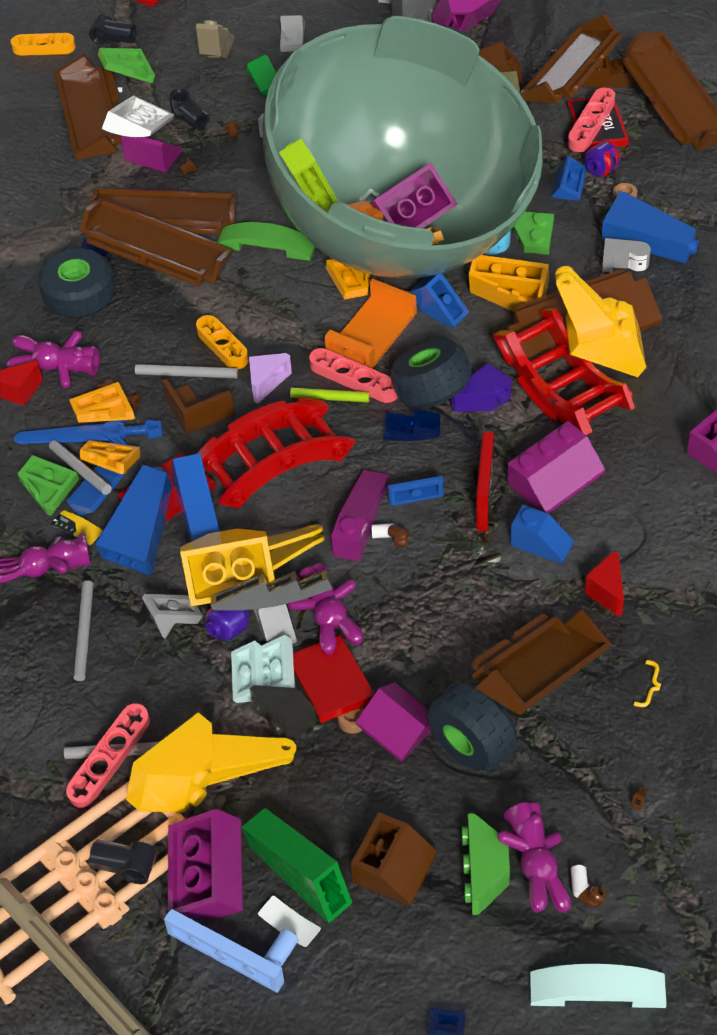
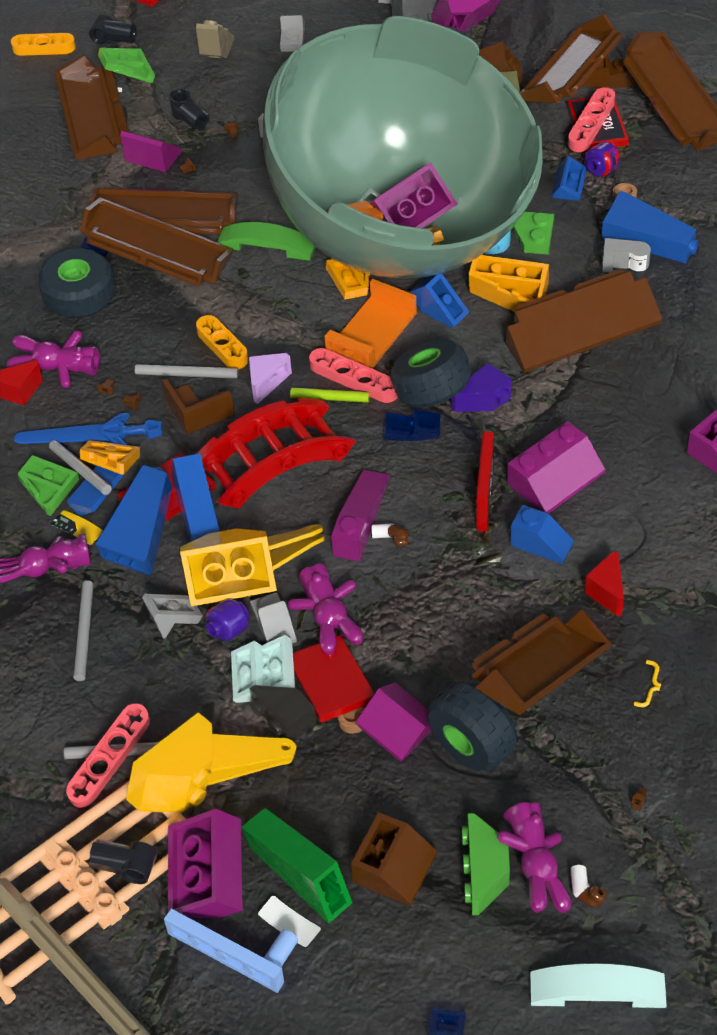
(102, 405): light orange wing -> none
(136, 118): white slope -> none
(258, 593): dark grey slope -> none
(261, 73): green slope -> none
(308, 174): lime slope -> none
(415, 491): blue slope -> none
(544, 393): red fence -> none
(600, 328): yellow slope -> none

